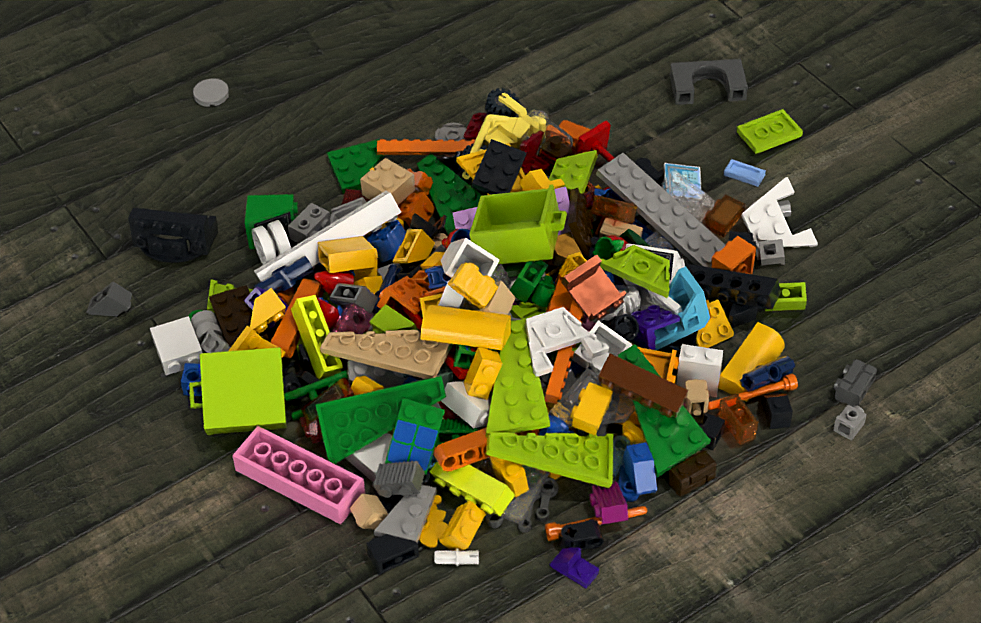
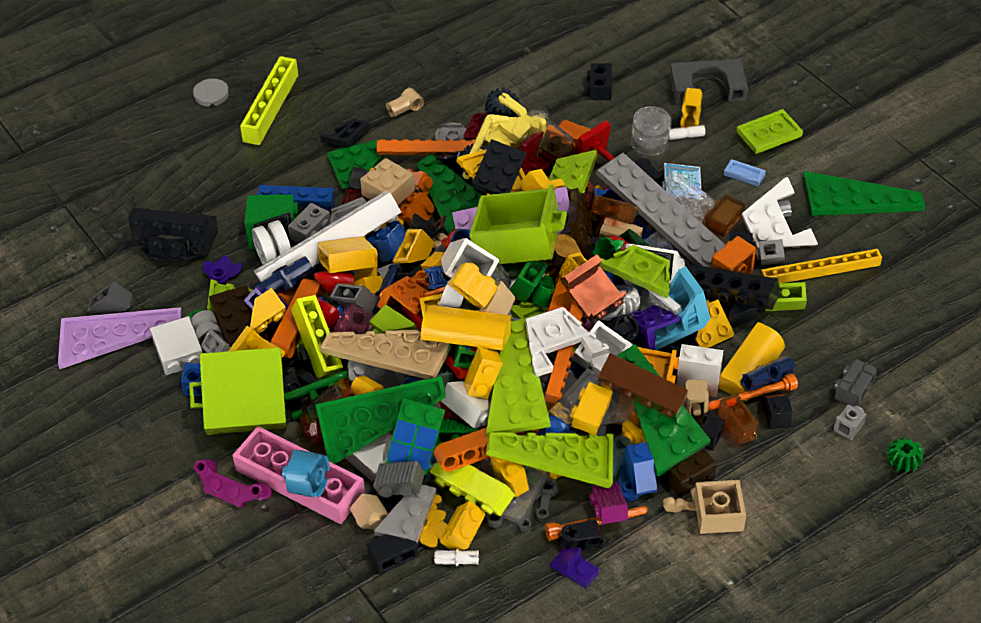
(100, 334): none -> lavender wing
(222, 269): none -> dark purple plate
(227, 488): none -> magenta plate
(269, 100): none -> neon yellow brick
(303, 195): none -> blue arch
(306, 473): none -> dark azure brick
(346, 134): none -> black wing
(354, 178): none -> black brick
(409, 100): none -> tan piece
(600, 81): none -> black brick
(650, 130): none -> clear wheel
(679, 504): none -> tan piece
(680, 133): none -> white piece
(691, 107): none -> yellow brick
(719, 506): none -> tan brick
(824, 266): none -> yellow piece
(846, 196): none -> green wing
(905, 454): none -> green gear

